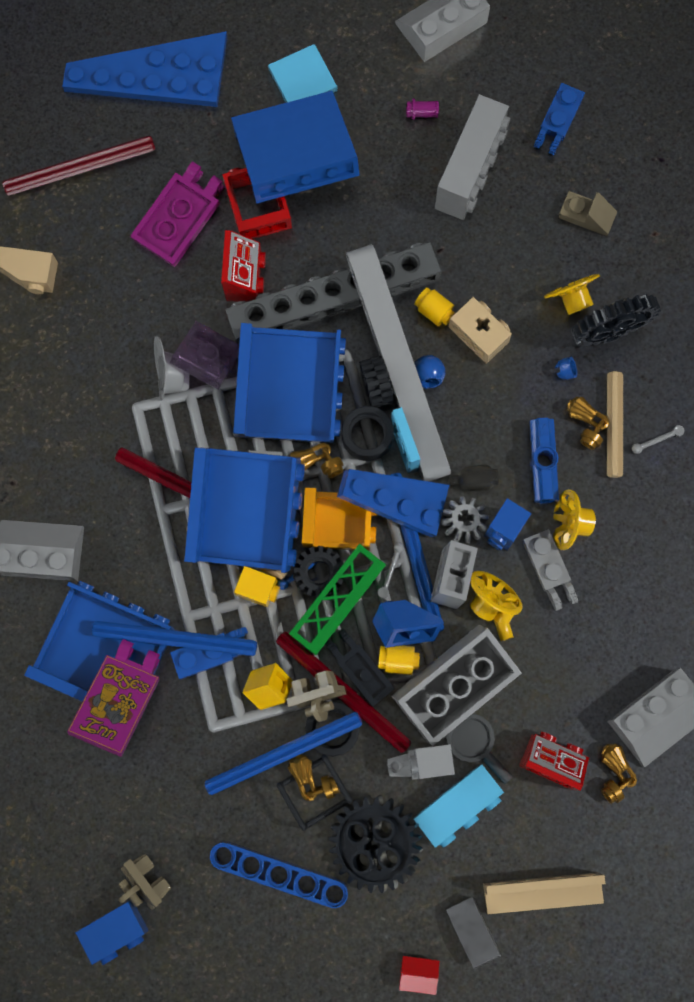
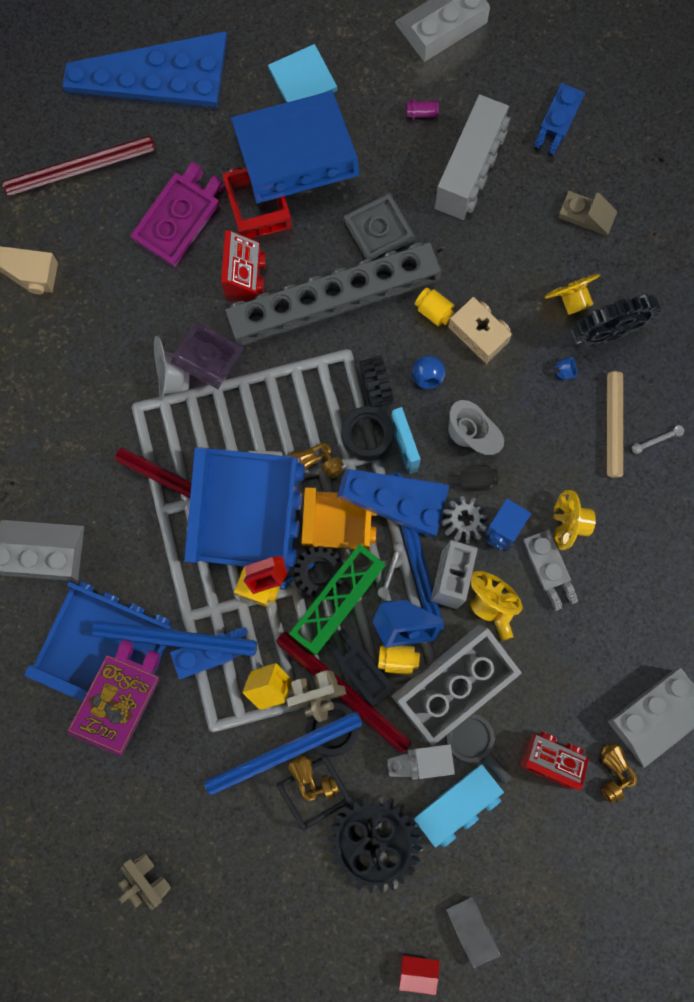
(112, 932): blue brick -> none
(264, 876): blue beam -> none
(265, 574): none -> red piece
(288, 384): blue panel -> none
(379, 227): none -> dark grey plate
(398, 360): light grey beam -> none
(474, 429): none -> light grey piece
(544, 477): blue piece -> none
(544, 893): tan fence -> none
(582, 410): pearl gold piece -> none

